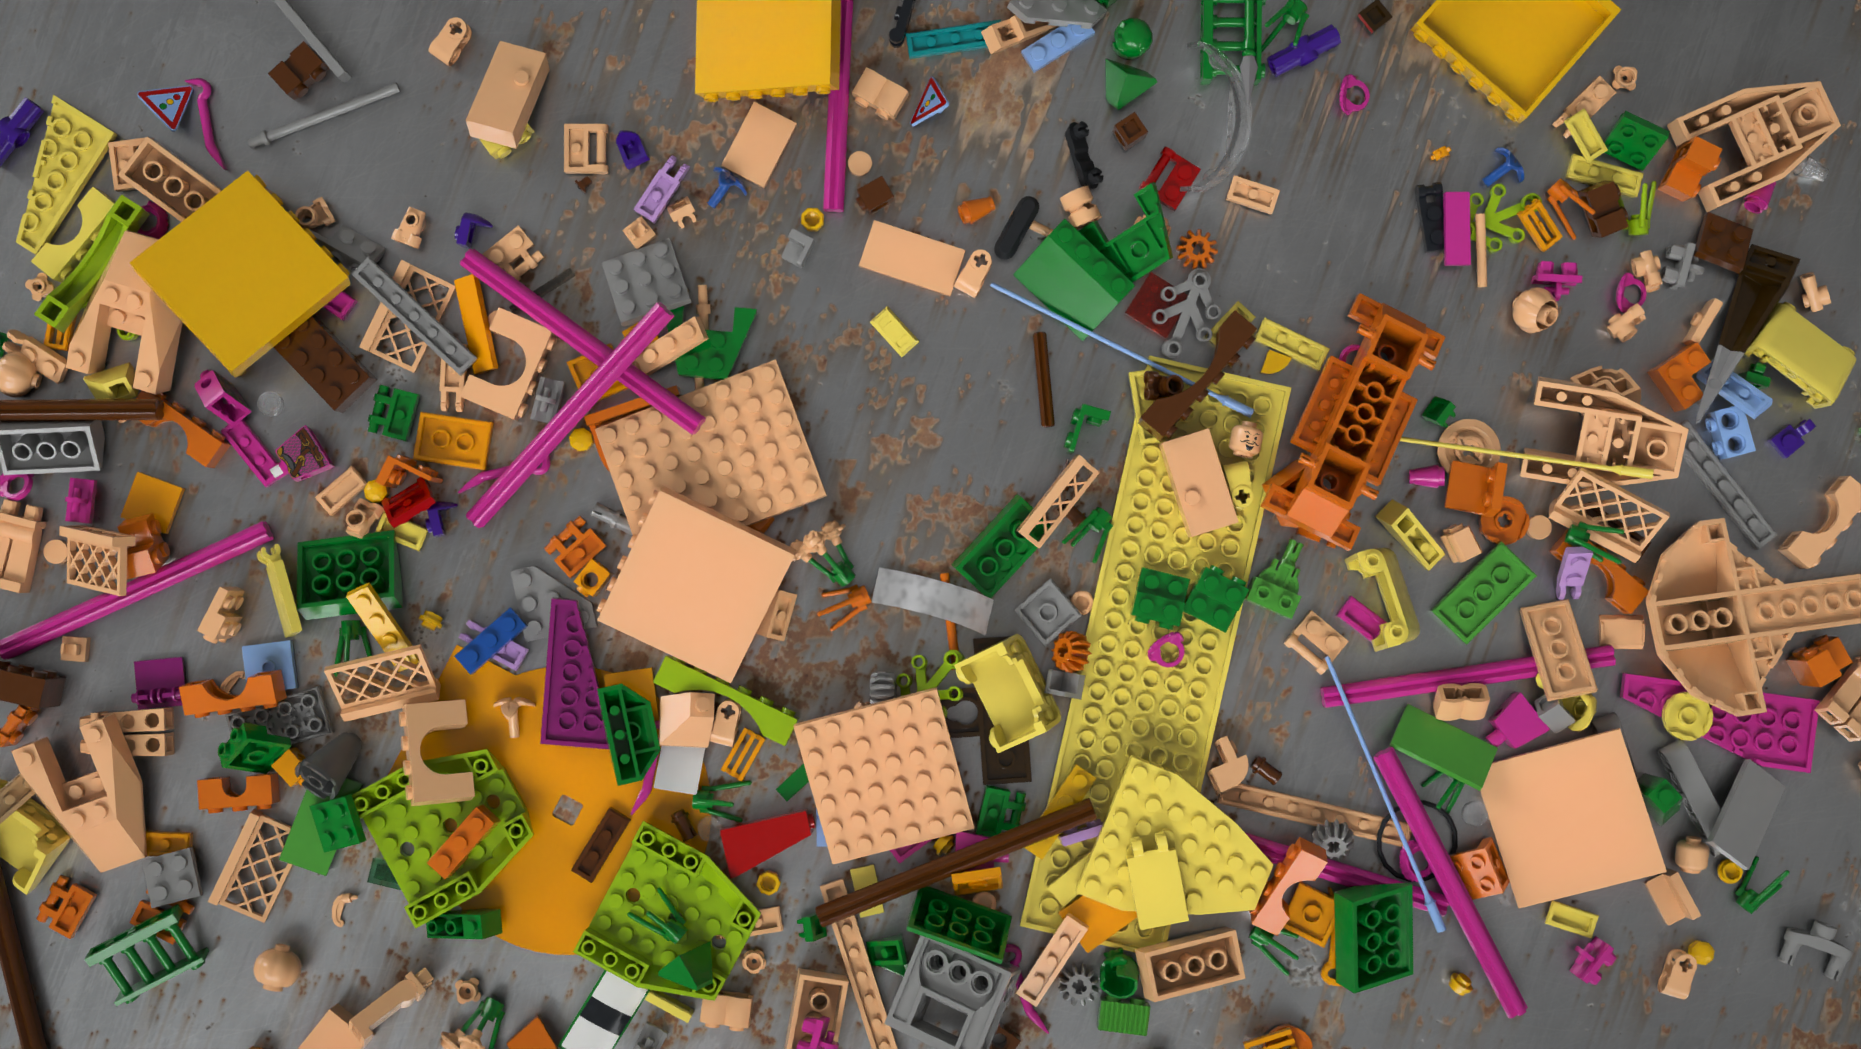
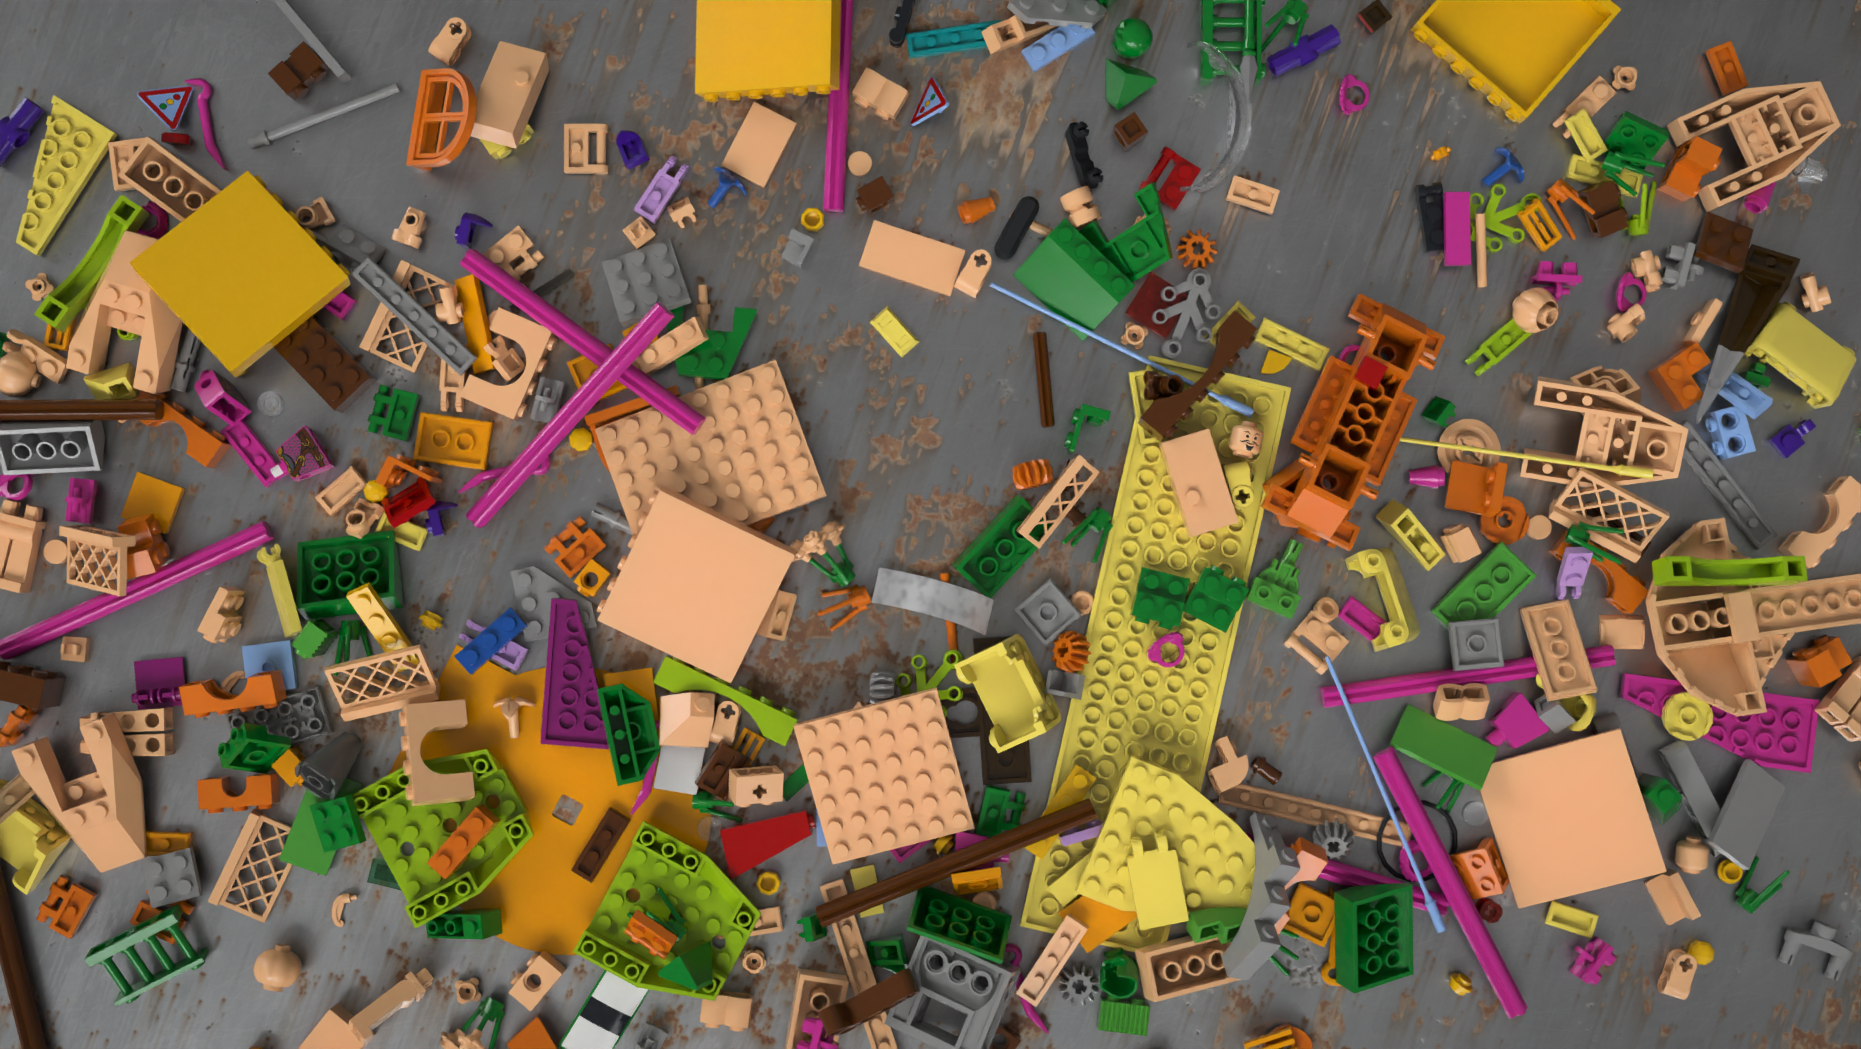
(61, 260): light yellow arch -> none
(175, 138): none -> red tile
(185, 364): none -> light grey pin
(314, 639): none -> bright green brick
(428, 116): none -> orange window
(449, 310): none -> light nougat plate
(507, 361): none -> light nougat plate
(526, 990): none -> light nougat brick
(583, 184): reddish brown piece -> none
(650, 935): none -> orange plate
(670, 1005): light yellow tile -> none
(683, 825): reddish brown pin -> none
(715, 773): none -> reddish brown plate
(755, 785): none -> light nougat brick
(868, 1004): none -> reddish brown beam
(1032, 474): none -> orange gear
(1127, 338): none -> light nougat plate
(1215, 922): none -> bright green slope
(1268, 901): none -> light grey arch
(1326, 609): none -> light nougat tile
(1370, 372): none -> red tile
(1475, 644): none -> light grey plate
(1494, 914): none -> clear red bush
(1498, 345): none -> lime hinge
(1617, 162): none -> green plant
(1726, 68): none -> orange plate
(1731, 572): none -> lime arch
(1742, 617): none -> light nougat tile

